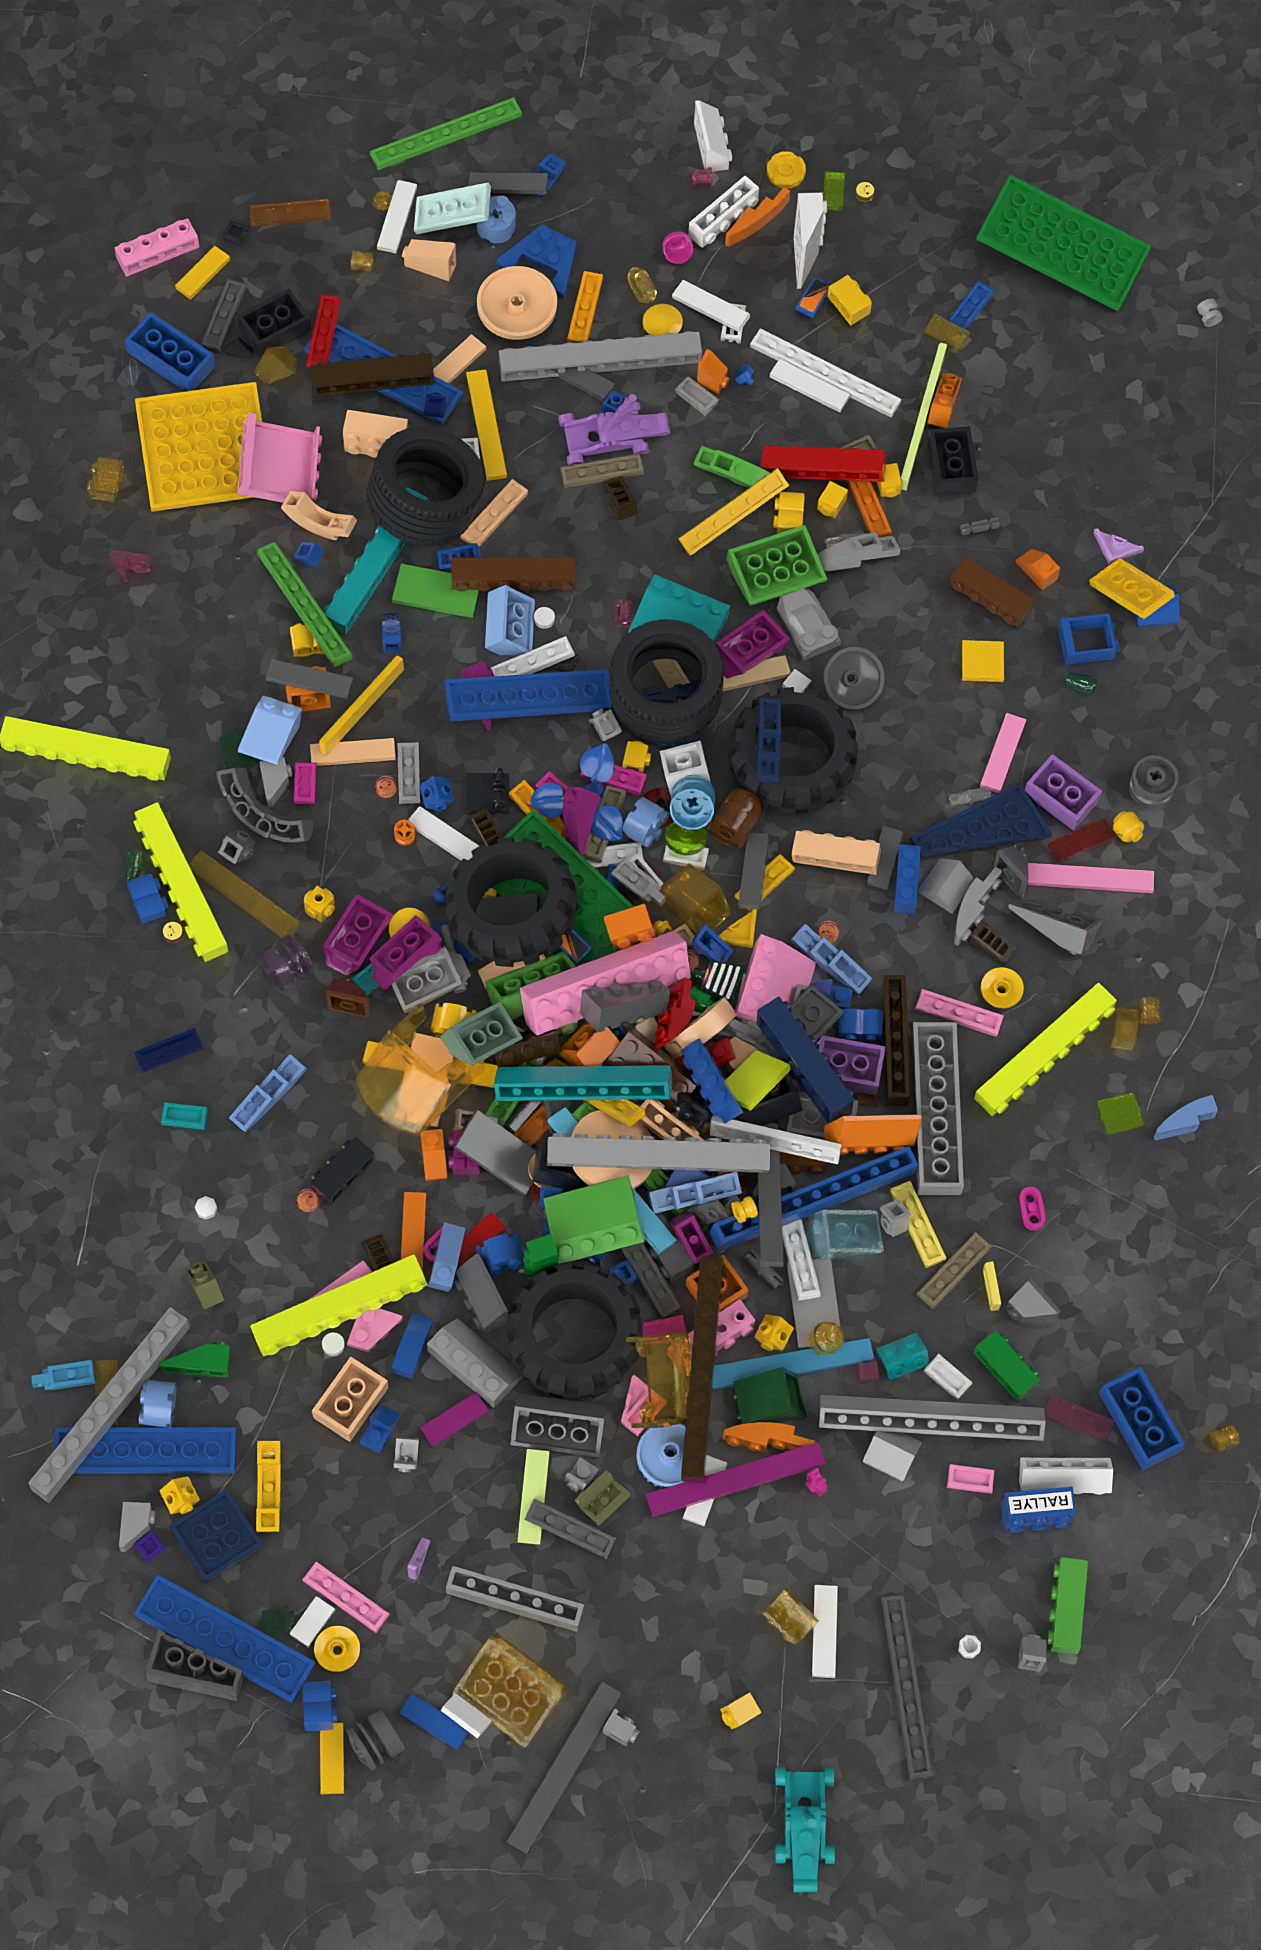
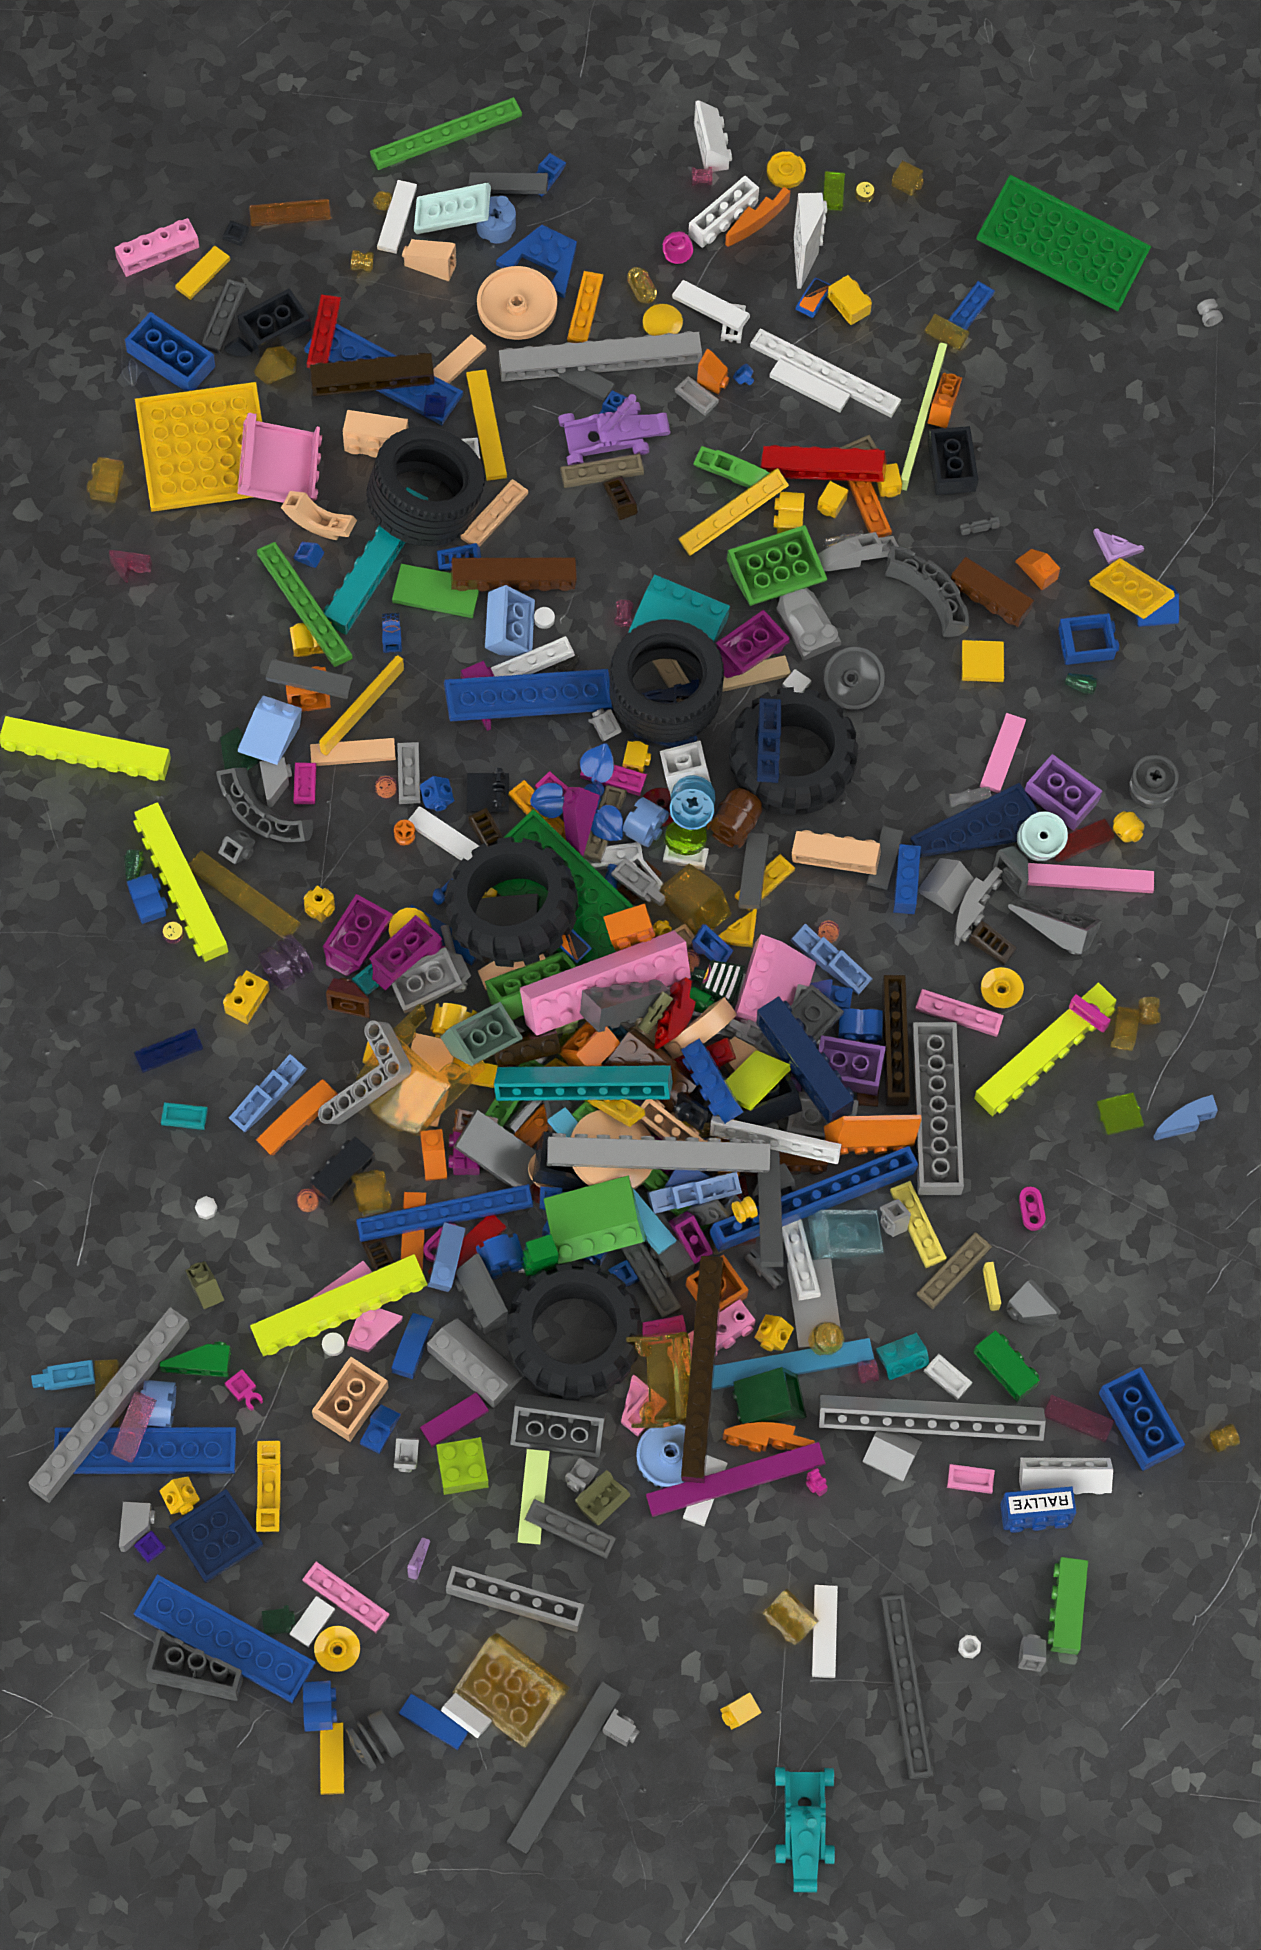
(133, 1427): none -> clear pink tile
(241, 1387): none -> dark pink plate
(246, 997): none -> yellow brick
(296, 1117): none -> orange slope
(370, 1193): none -> clear yellow brick
(371, 1080): none -> light grey beam
(446, 1211): none -> blue tile
(462, 1466): none -> lime brick
(655, 1012): none -> olive pin
(907, 178): none -> clear yellow brick
(933, 584): none -> dark grey brick
(1053, 840): none -> light aqua wheel
(1089, 1013): none -> dark pink plate

